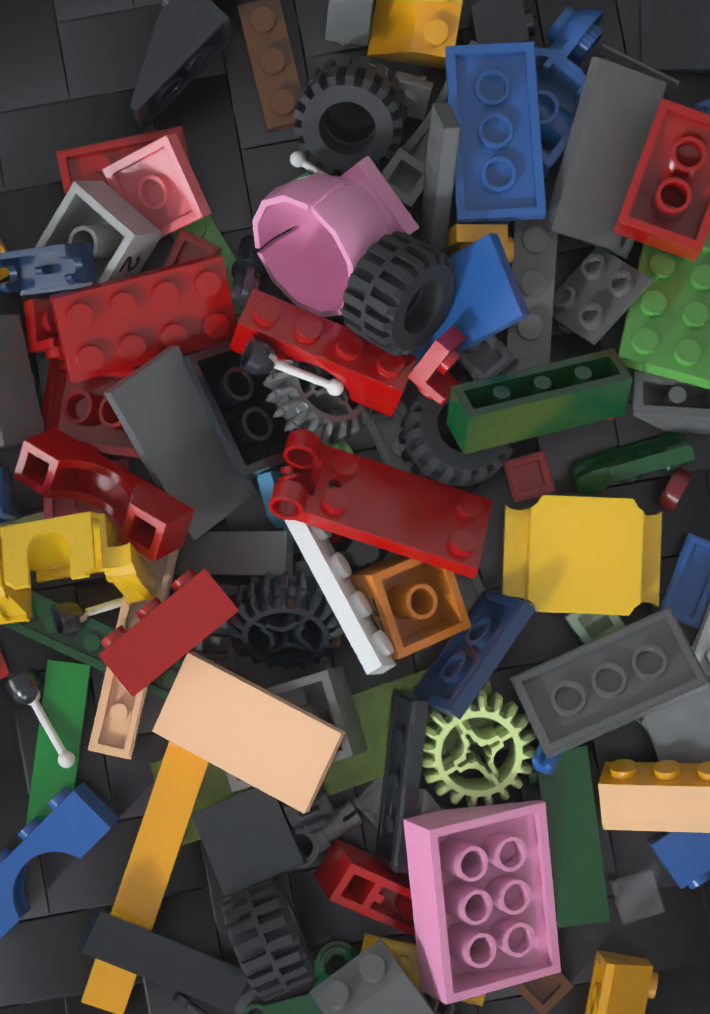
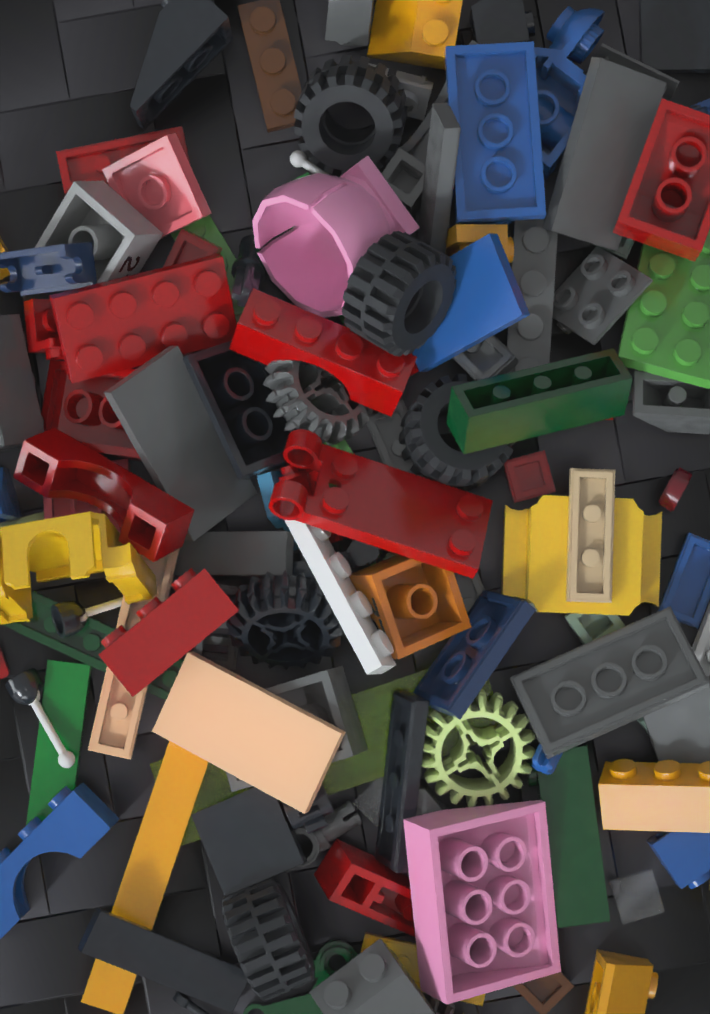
(261, 358): hinge -> none
(432, 370): red bracket -> none
(590, 535): none -> tan tile
(630, 461): dark green hinge -> none

